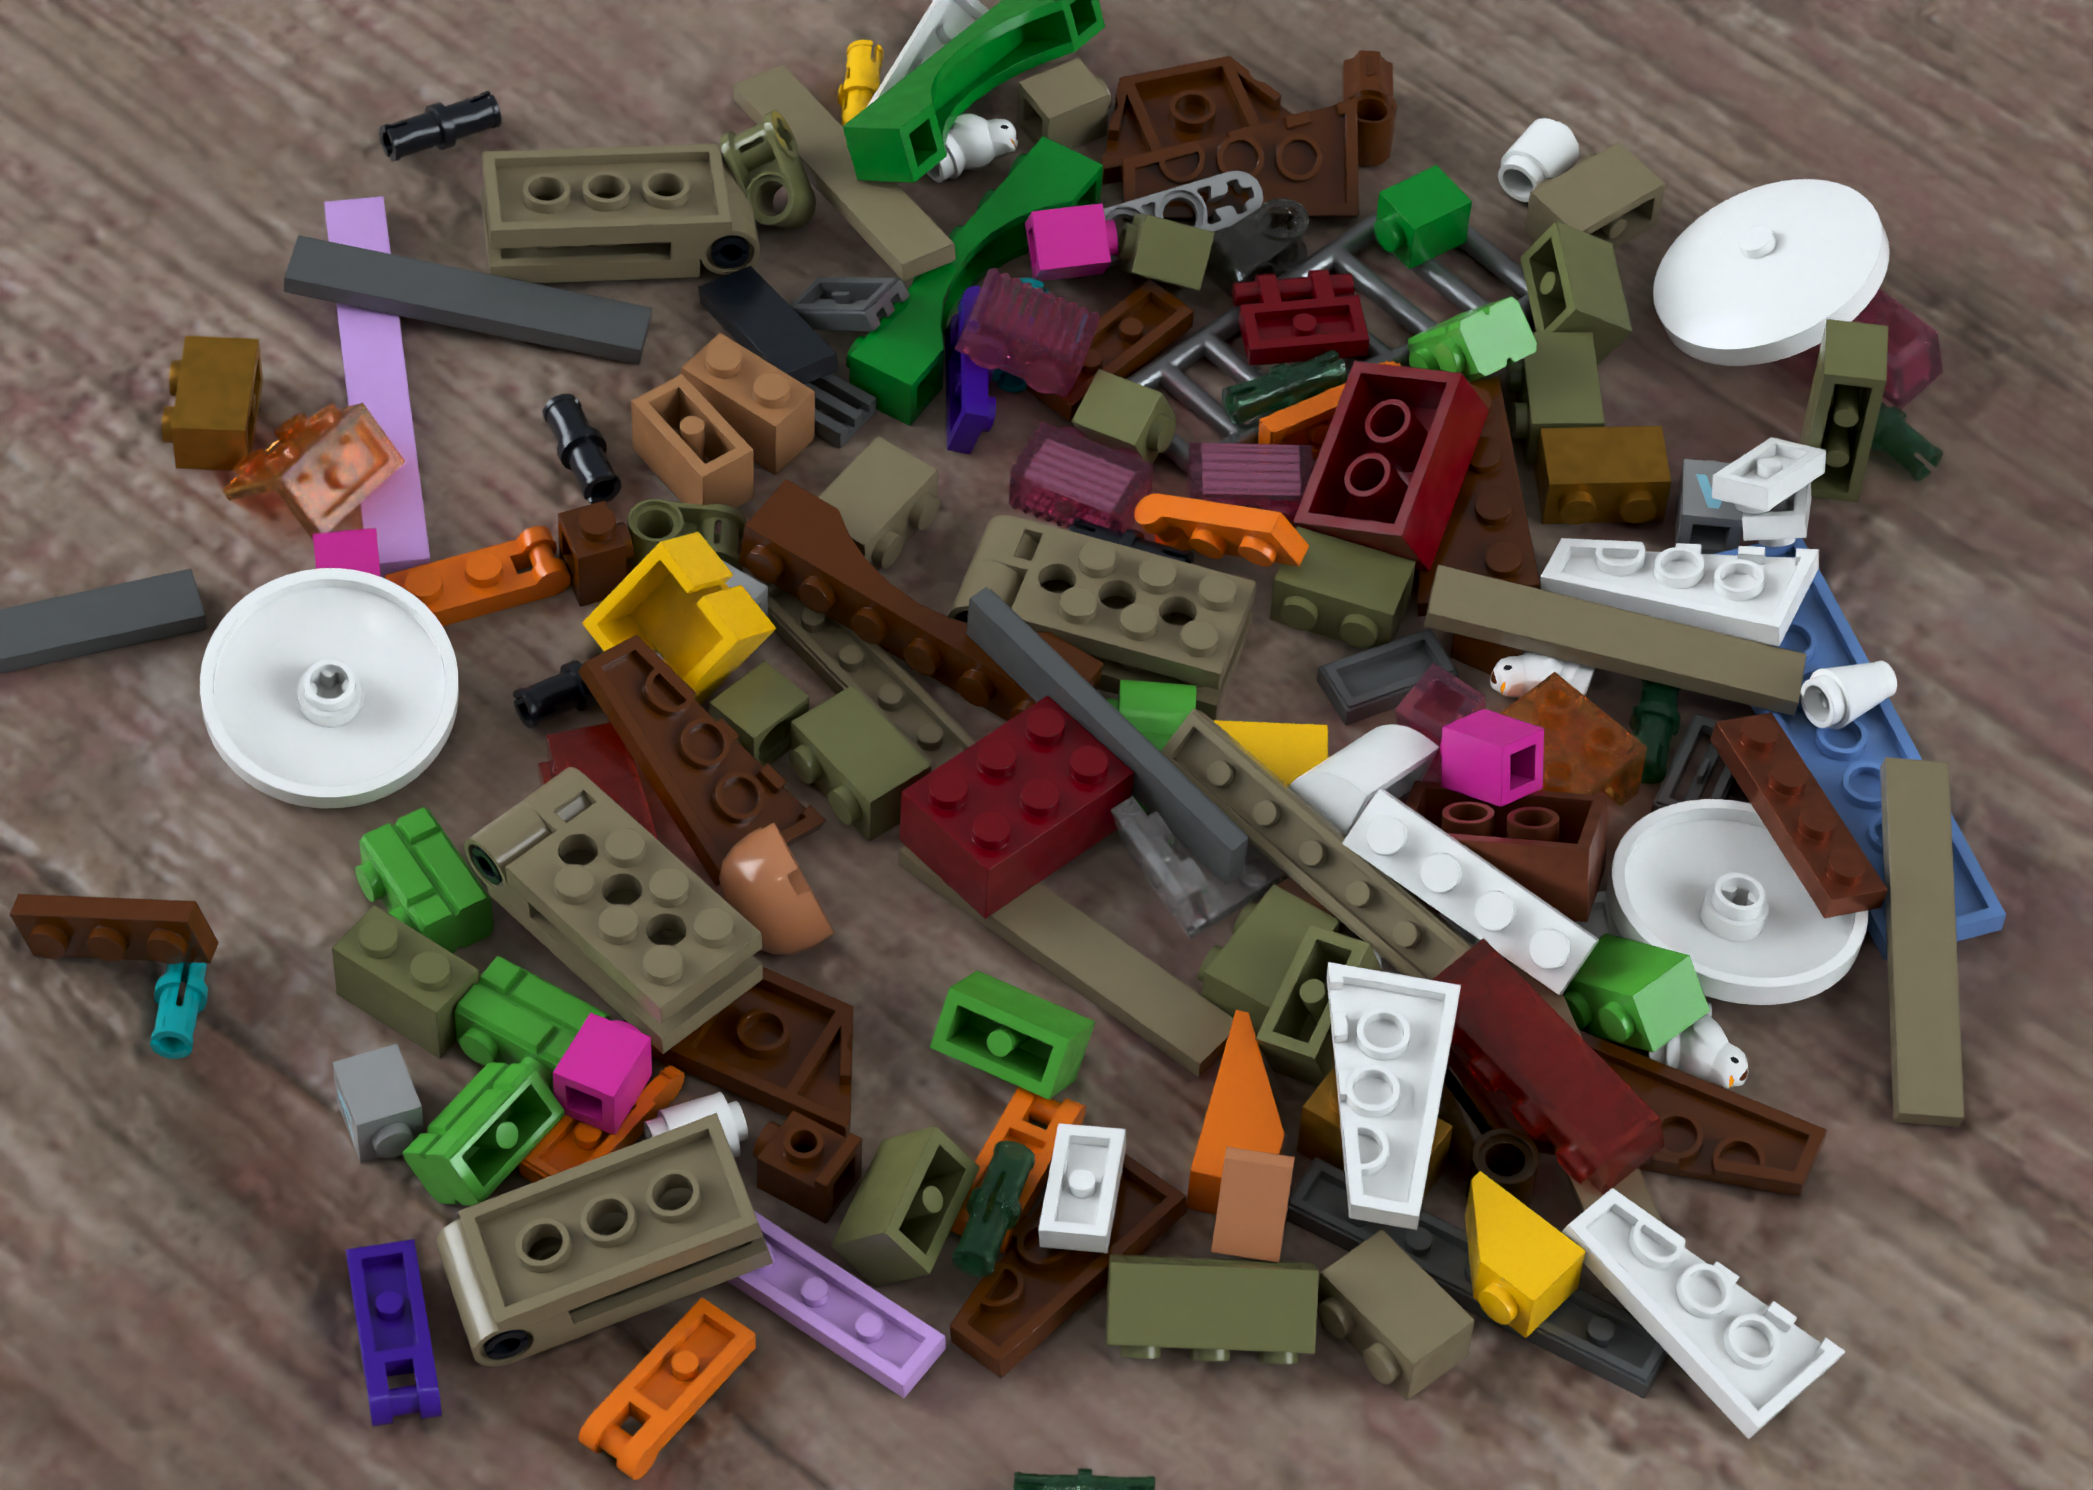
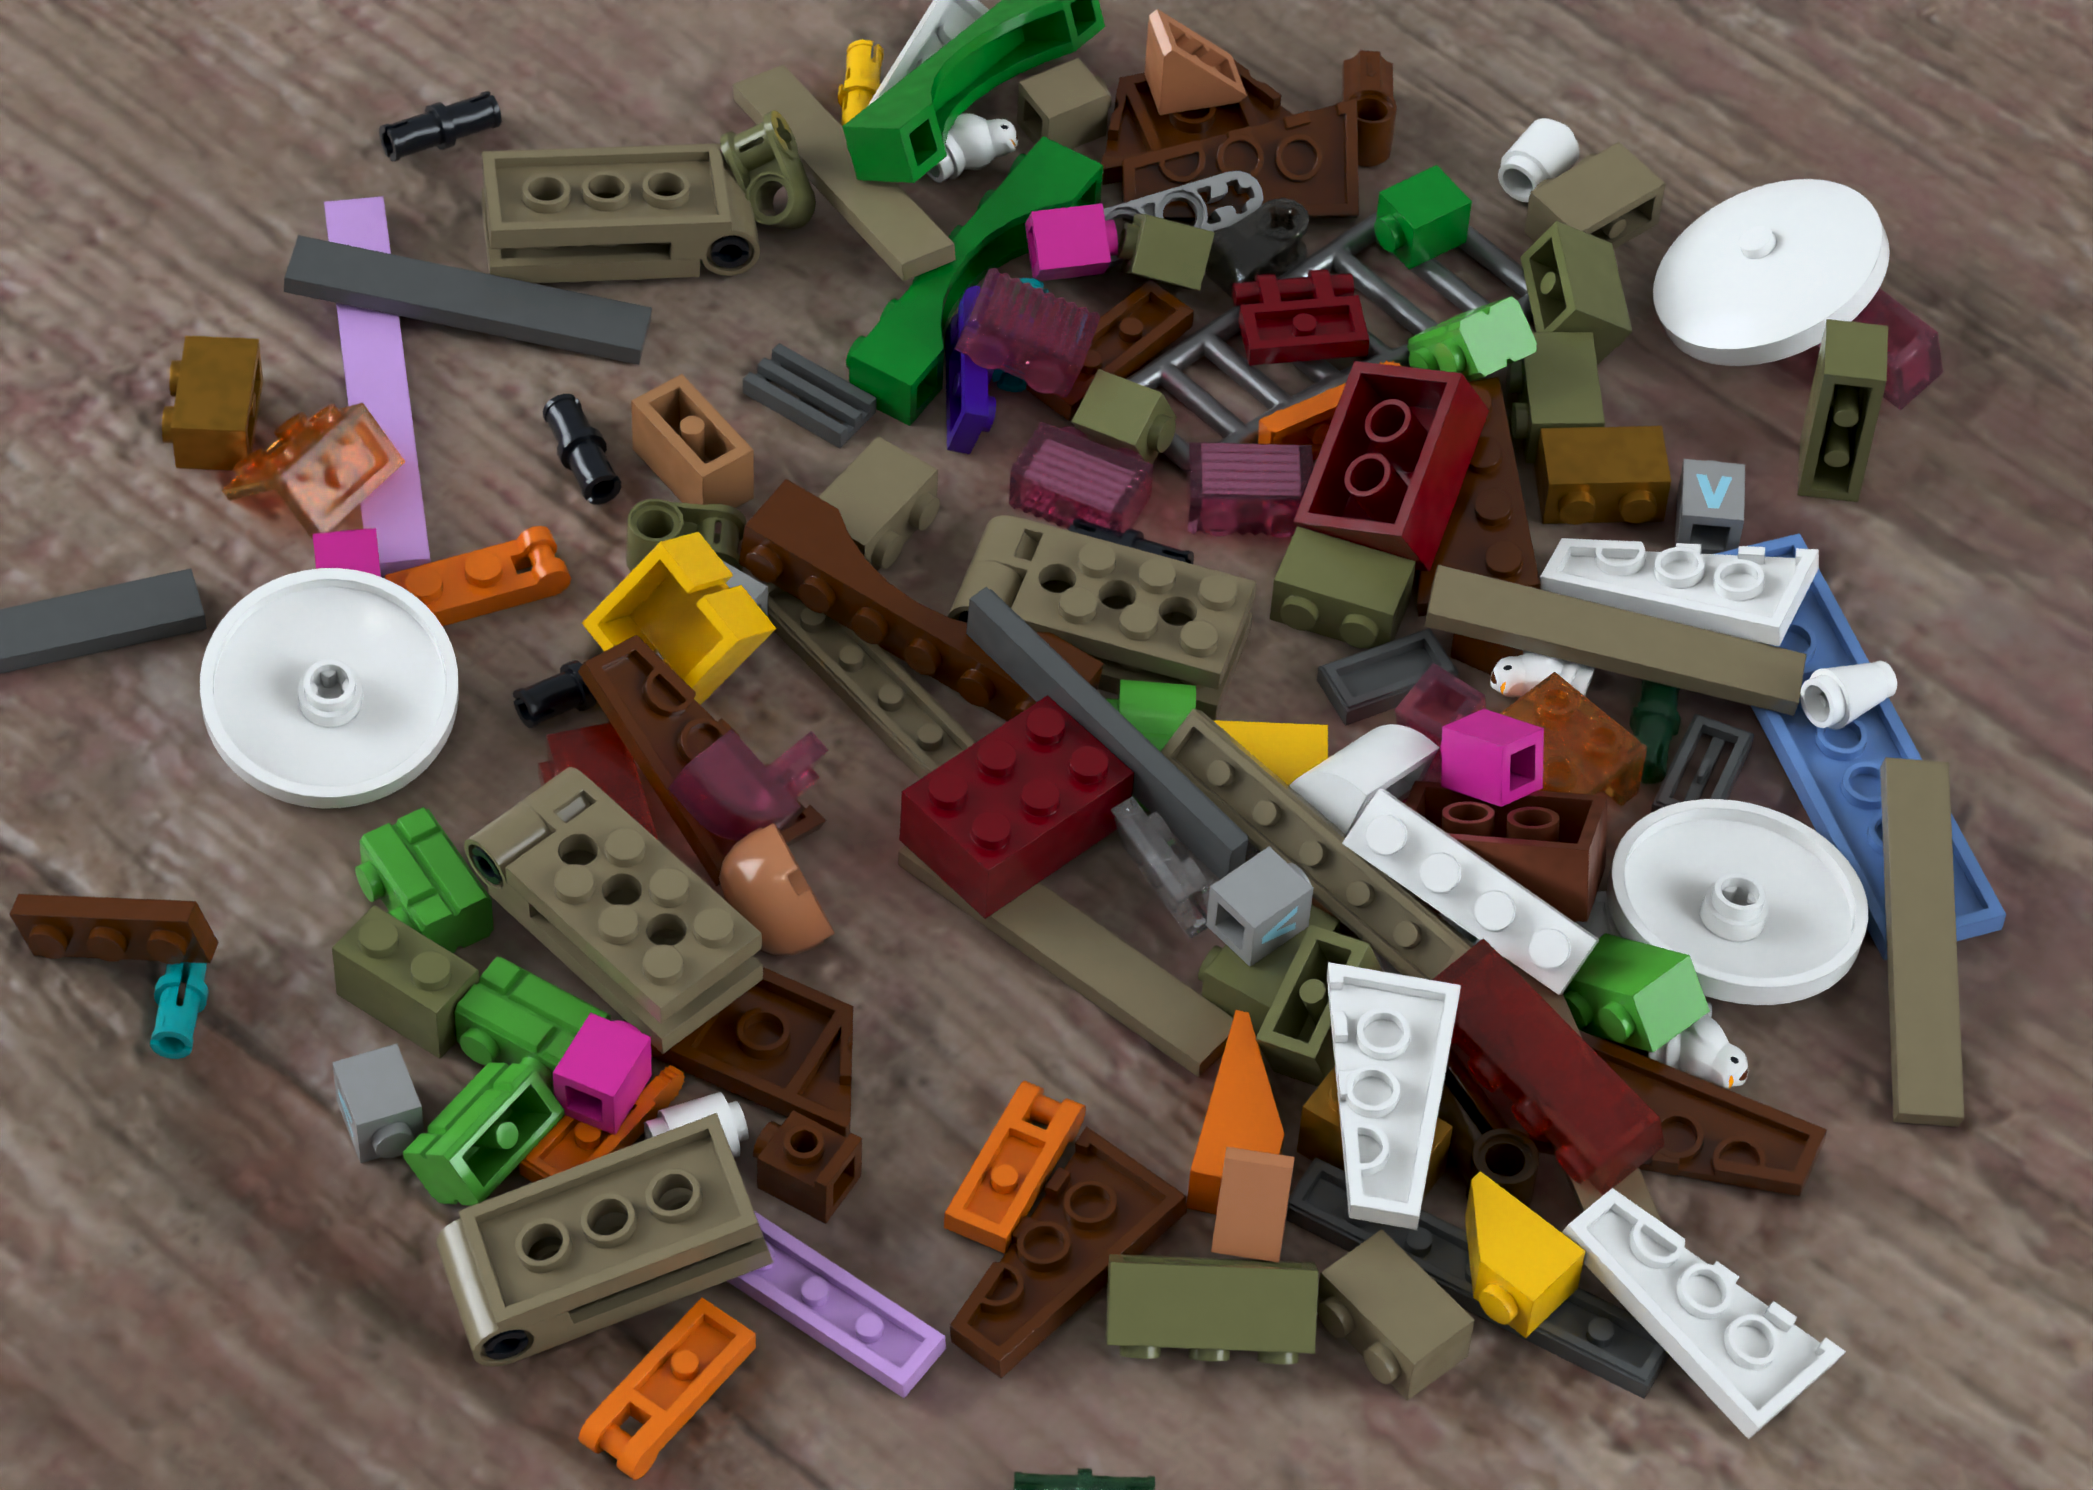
(393, 1330): dark purple plate -> none
(594, 551): reddish brown brick -> none
(737, 794): none -> clear pink brick
(756, 399): medium nougat brick -> none
(761, 711): olive brick -> none
(767, 325): black tile -> none
(849, 302): dark grey tile -> none
(855, 761): olive brick -> none
(905, 1206): olive brick -> none
(993, 1208): clear green pin -> none
(1012, 1034): bright green brick -> none
(1082, 1188): white plate -> none
(1187, 69): none -> nougat slope
(1221, 529): orange plate -> none
(1260, 905): none -> light grey brick
(1283, 387): clear green pin -> none
(1768, 475): white plate -> none
(1782, 522): white plate -> none
(1798, 815): copper plate -> none
(1903, 441): clear green pin -> none

